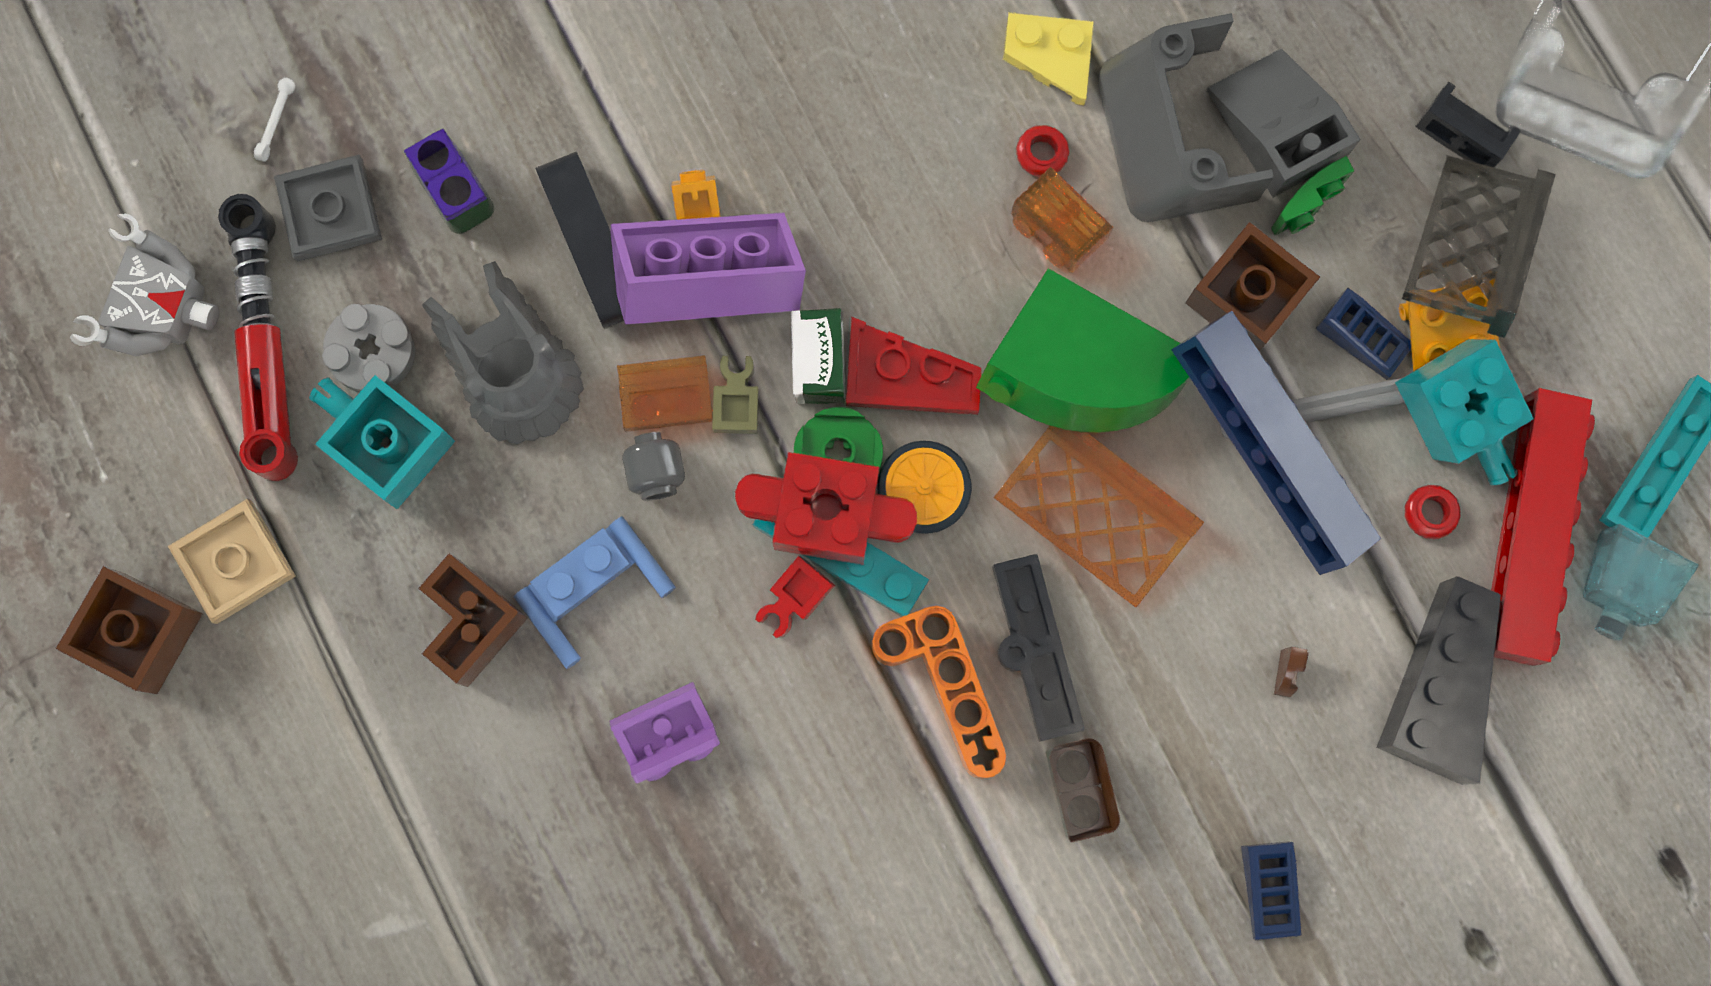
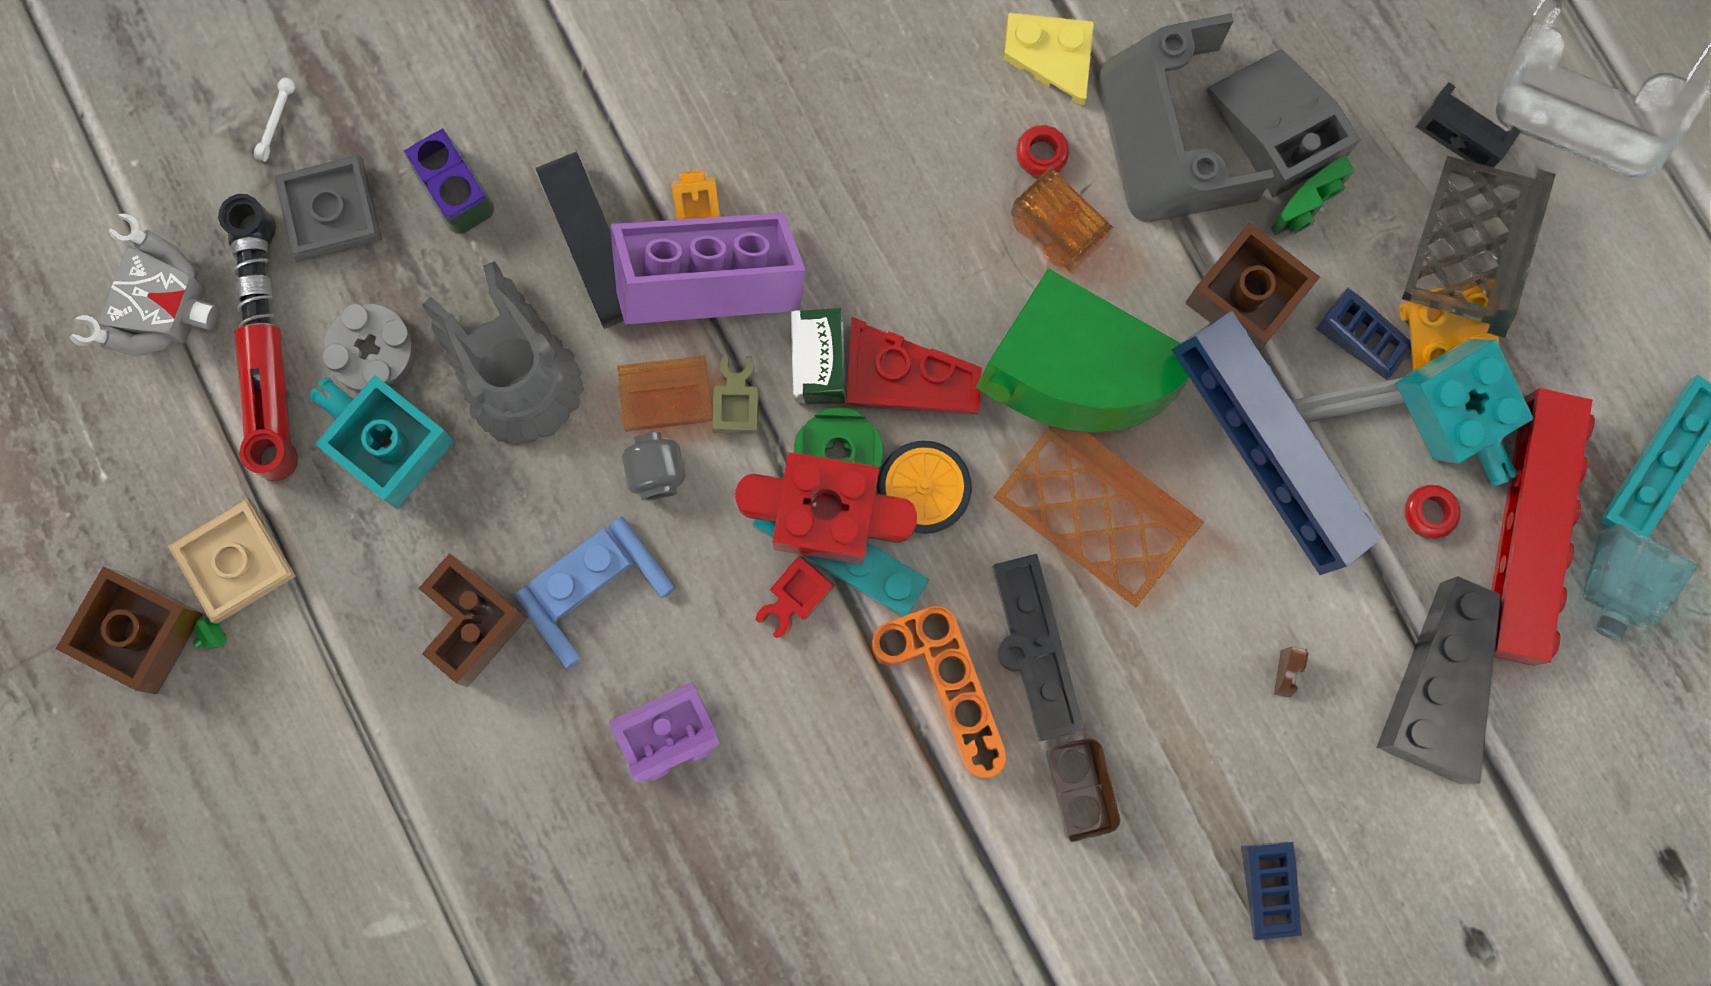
(208, 634): none -> green rock

